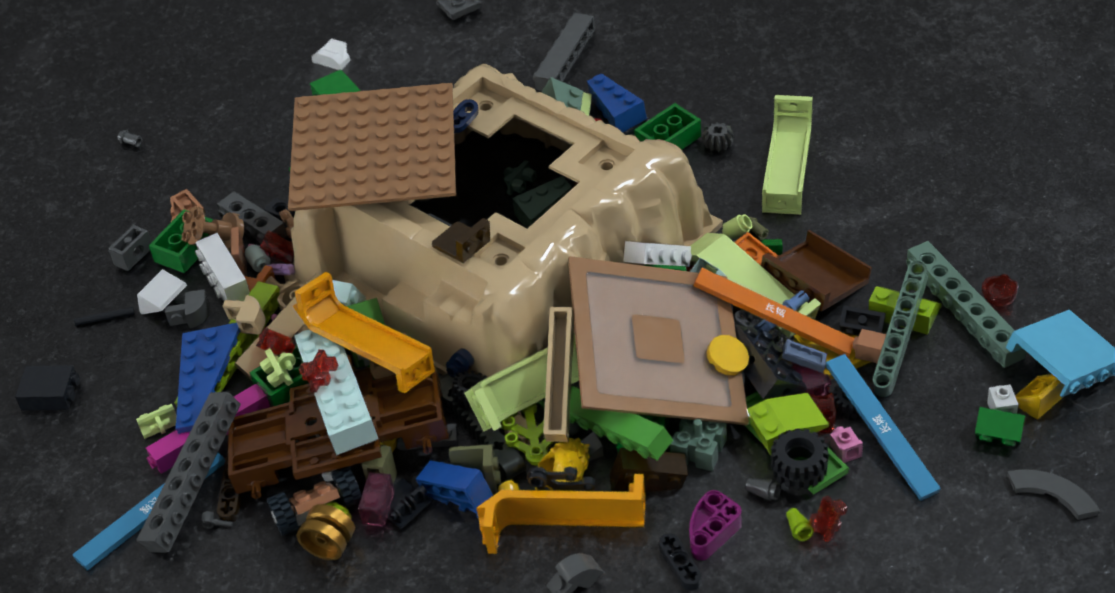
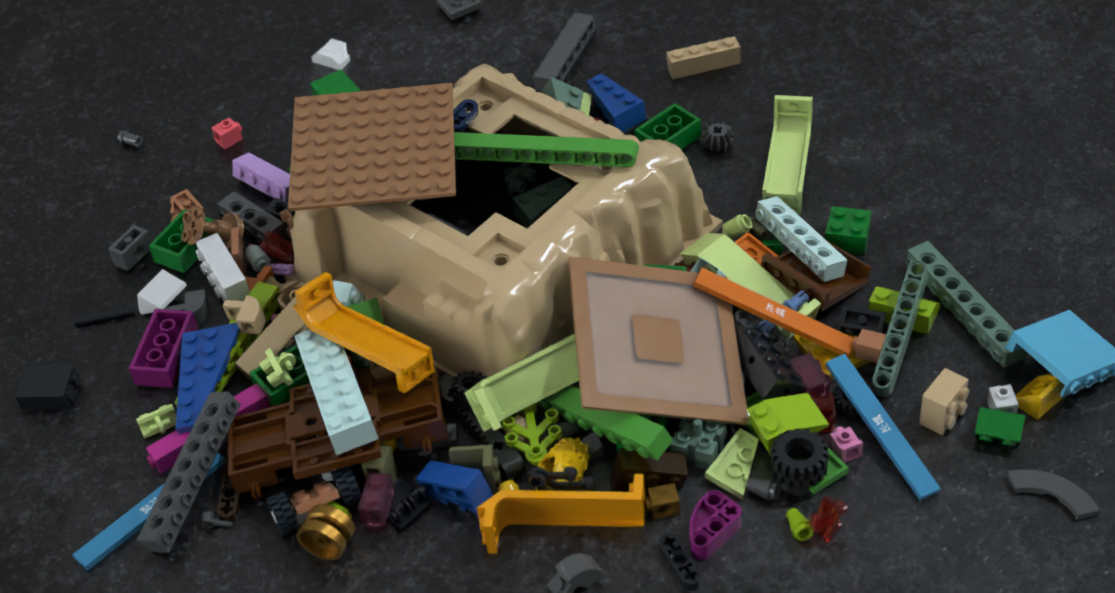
(159, 350): none -> magenta brick
(227, 133): none -> coral brick
(262, 176): none -> lavender brick
(276, 341): clear red hips -> none
(318, 370): clear red hips -> none
(459, 362): dark blue plate -> none
(463, 241): dark brown bracket -> none
(546, 149): none -> bright green beam
(559, 374): tan brick -> none
(657, 254): white brick -> none
(663, 501): none -> pearl gold brick
(703, 57): none -> tan brick
(727, 355): yellow tile -> none
(734, 464): none -> yellowish green wing
(801, 239): none -> light aqua brick
(804, 356): sand blue plate -> none
(849, 229): none -> green brick
(944, 401): none -> tan brick
(1000, 290): clear red hair -> none

